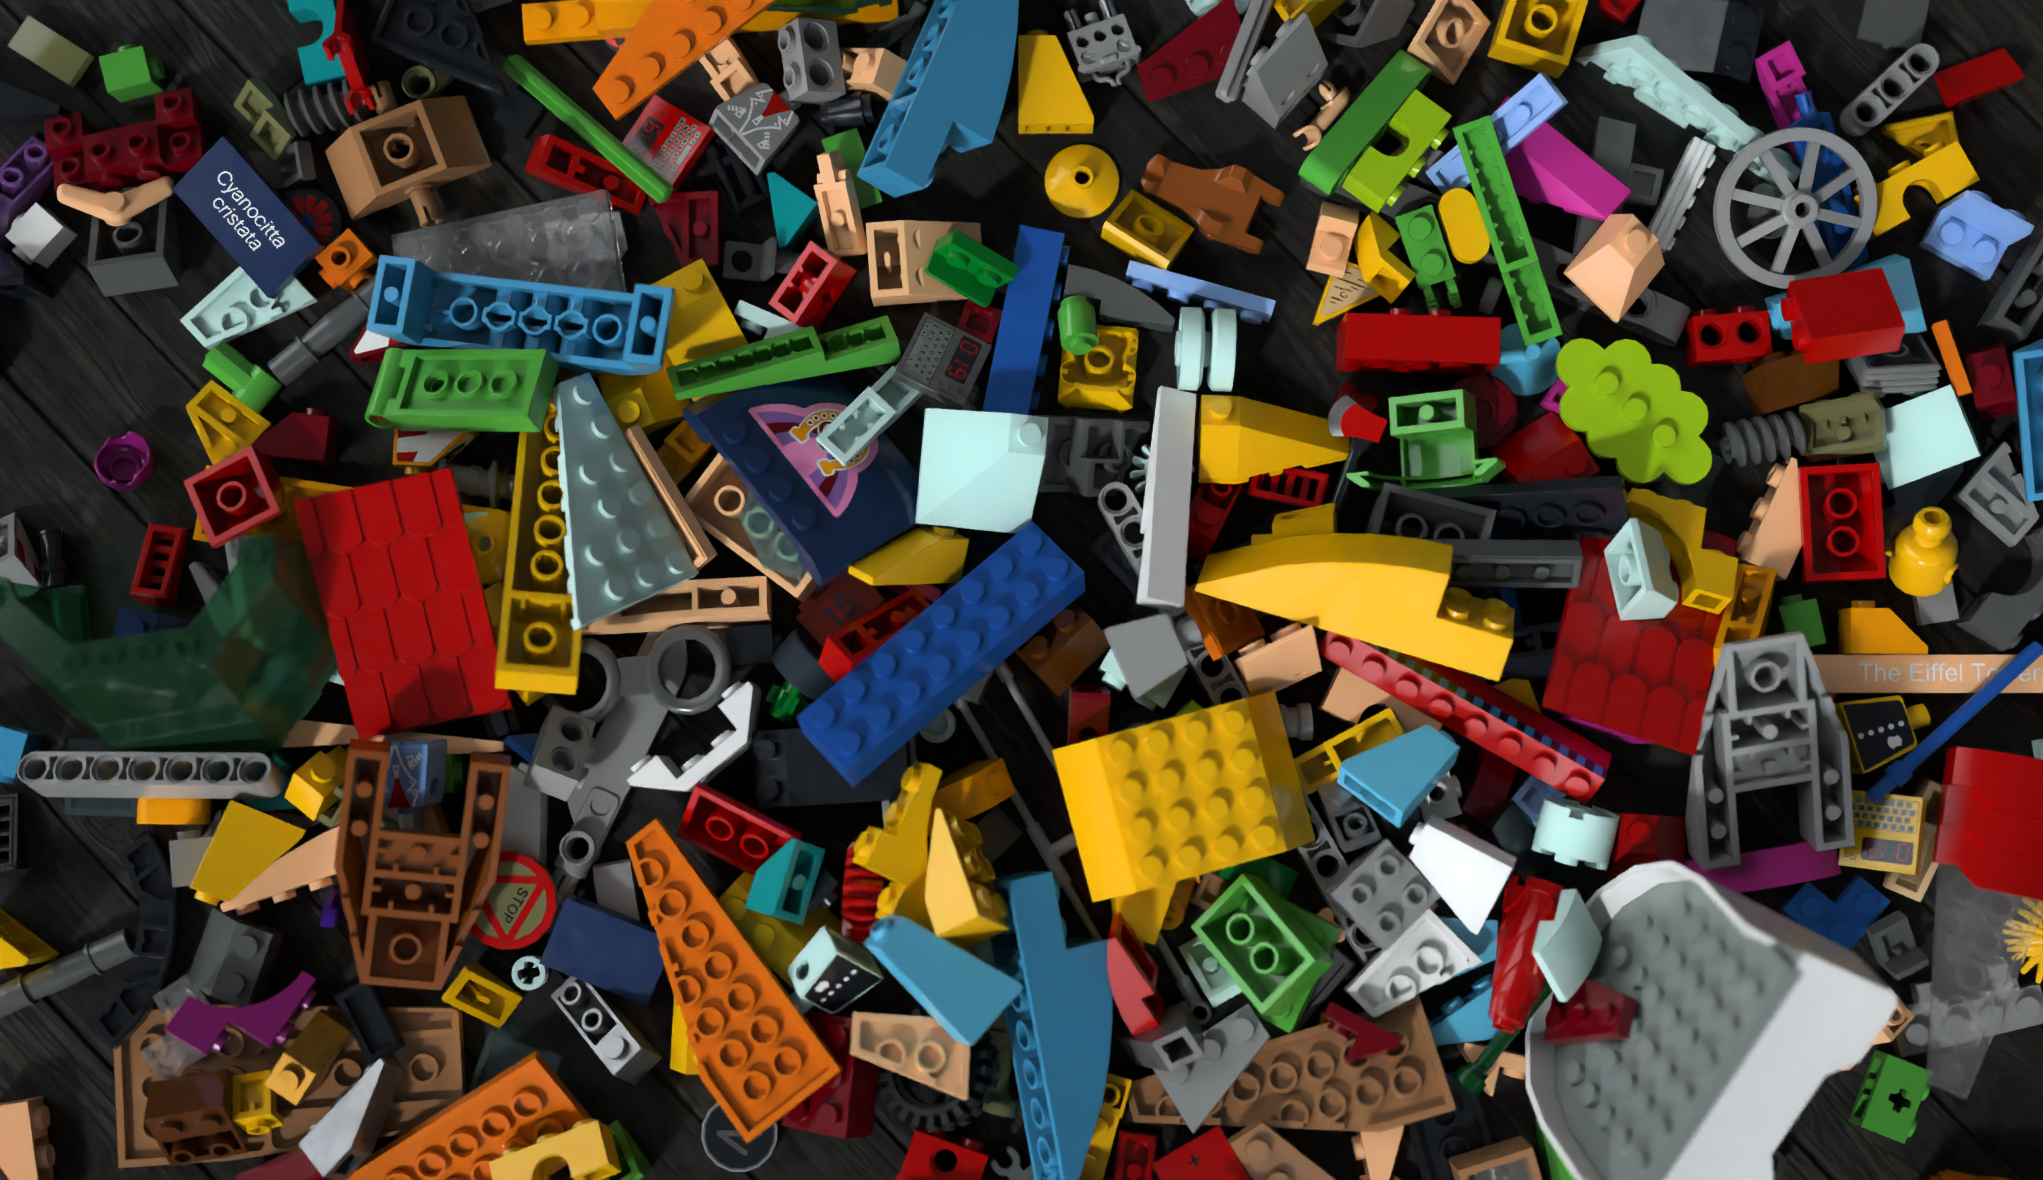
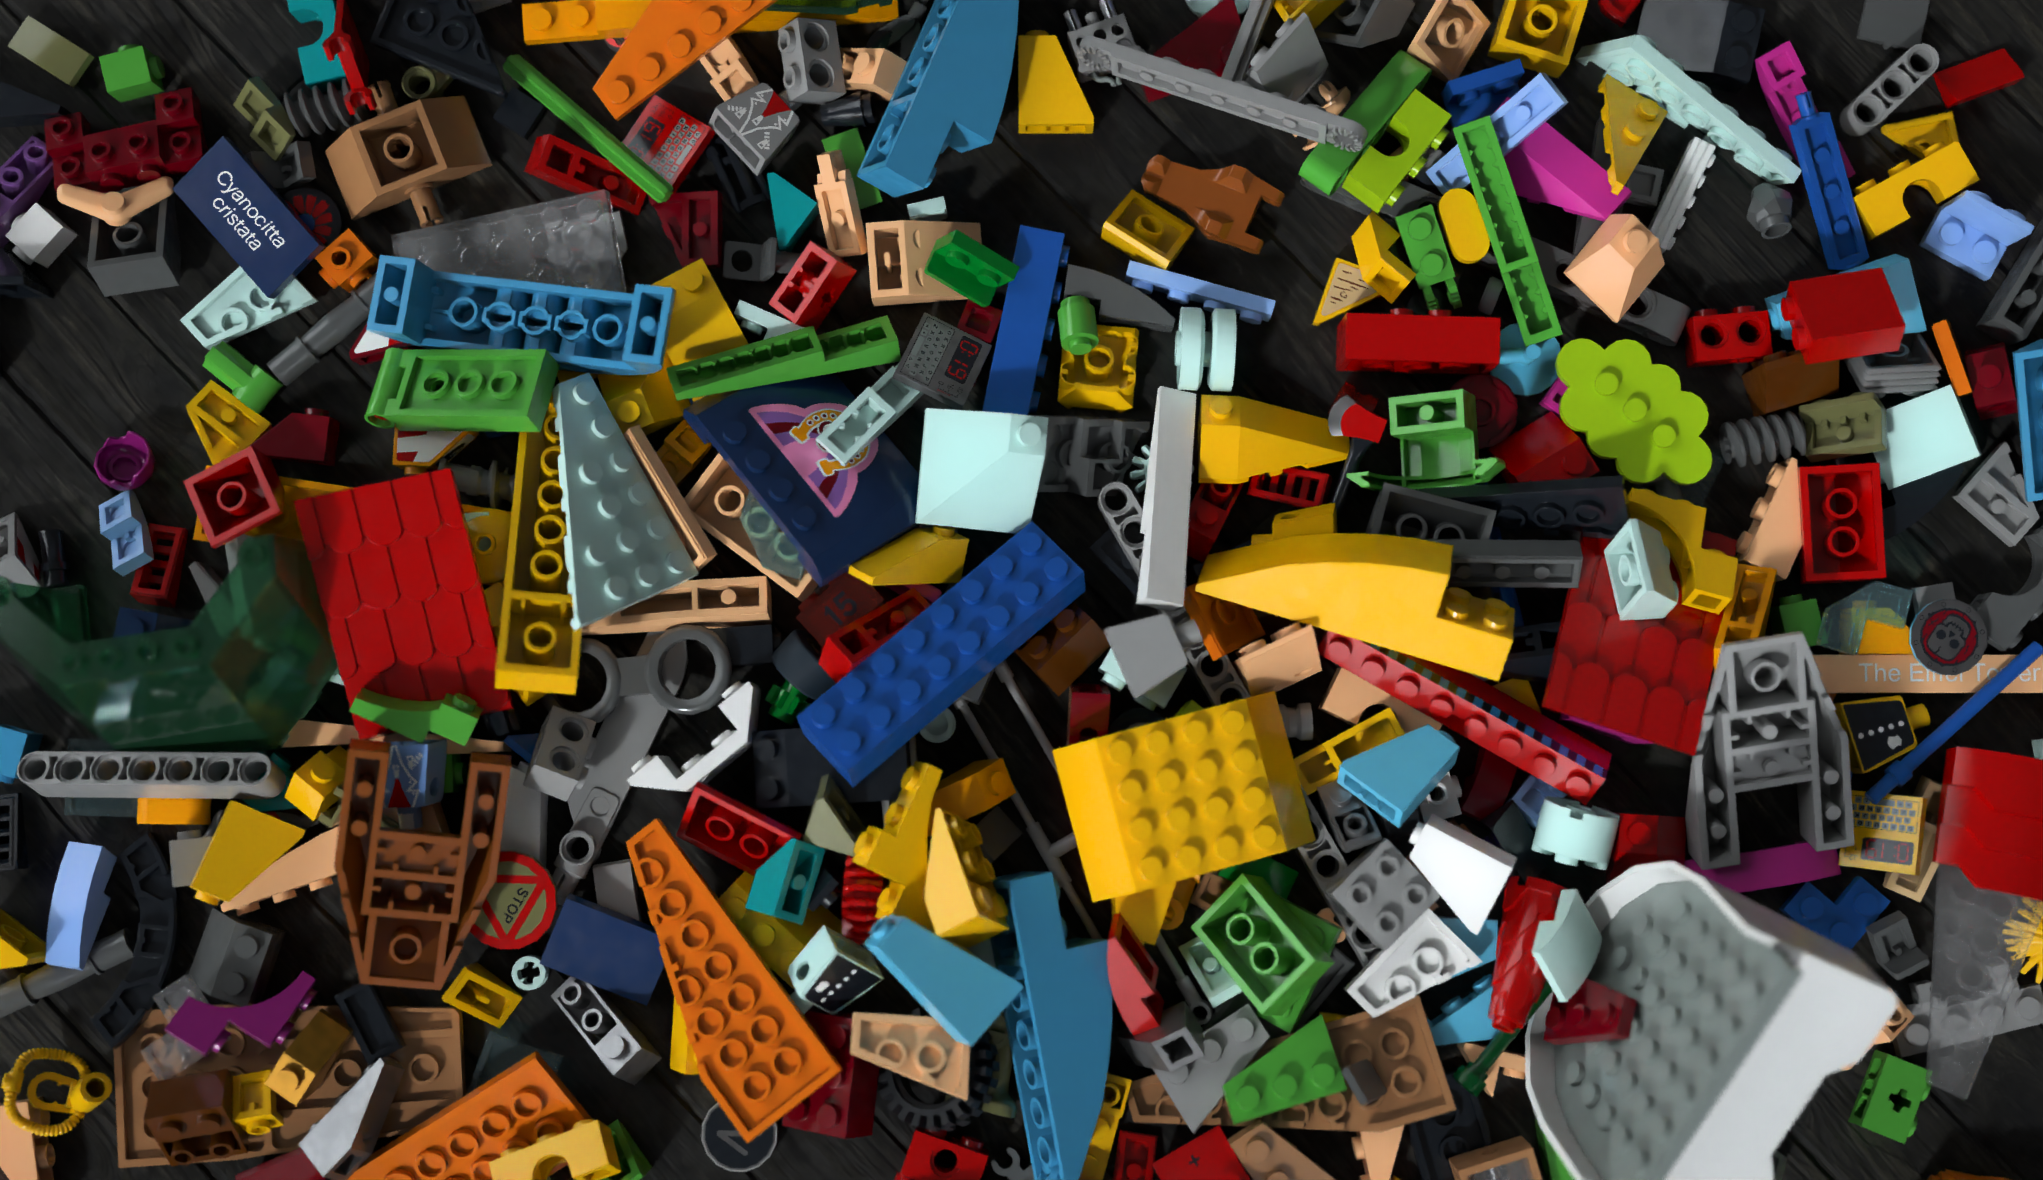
(78, 904): none -> light blue slope
(82, 1097): none -> yellow piece
(128, 531): none -> light blue slope
(333, 911): dark purple tile -> none
(449, 717): none -> bright green slope
(833, 820): none -> olive slope
(928, 210): none -> light aqua tile
(1078, 199): yellow dish -> none
(1222, 94): none -> light grey plate
(1287, 1076): none -> bright green wing
(1333, 239): light nougat slope -> none
(1364, 1082): none -> dark grey slope
(1370, 1038): dark red slope -> none
(1481, 92): none -> blue bracket
(1628, 128): none -> yellow wing
(1787, 203): light grey wheel -> none
(1846, 618): none -> clear light blue tile
(1924, 554): yellow piece -> none
(1948, 637): none -> shield

